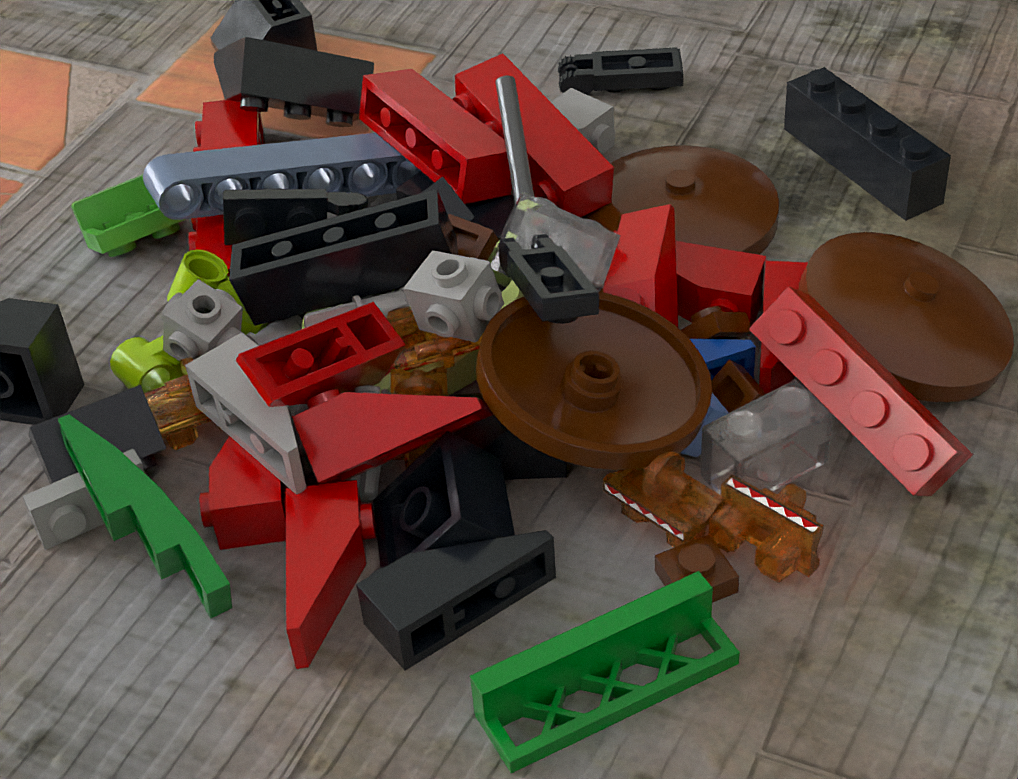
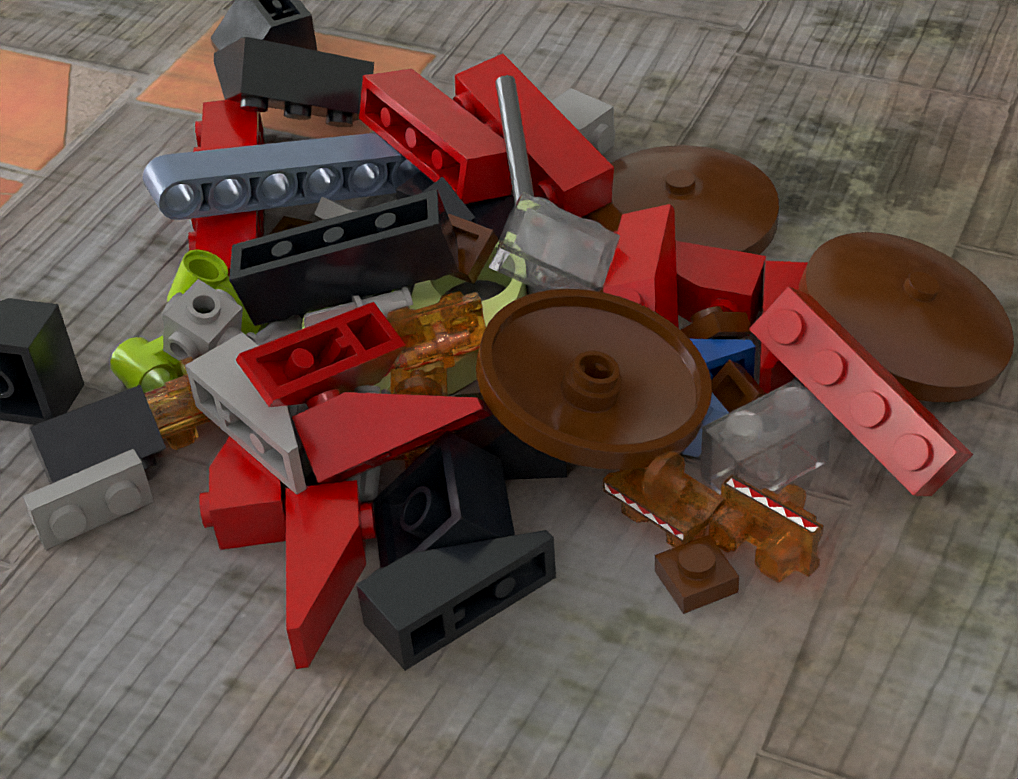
(120, 216): bright green bracket -> none
(135, 503): green slope -> none
(270, 211): black hinge -> none
(454, 295): light grey brick -> none
(549, 279): black hinge -> none
(590, 654): green fence -> none
(621, 70): black hinge -> none
(866, 143): black brick -> none

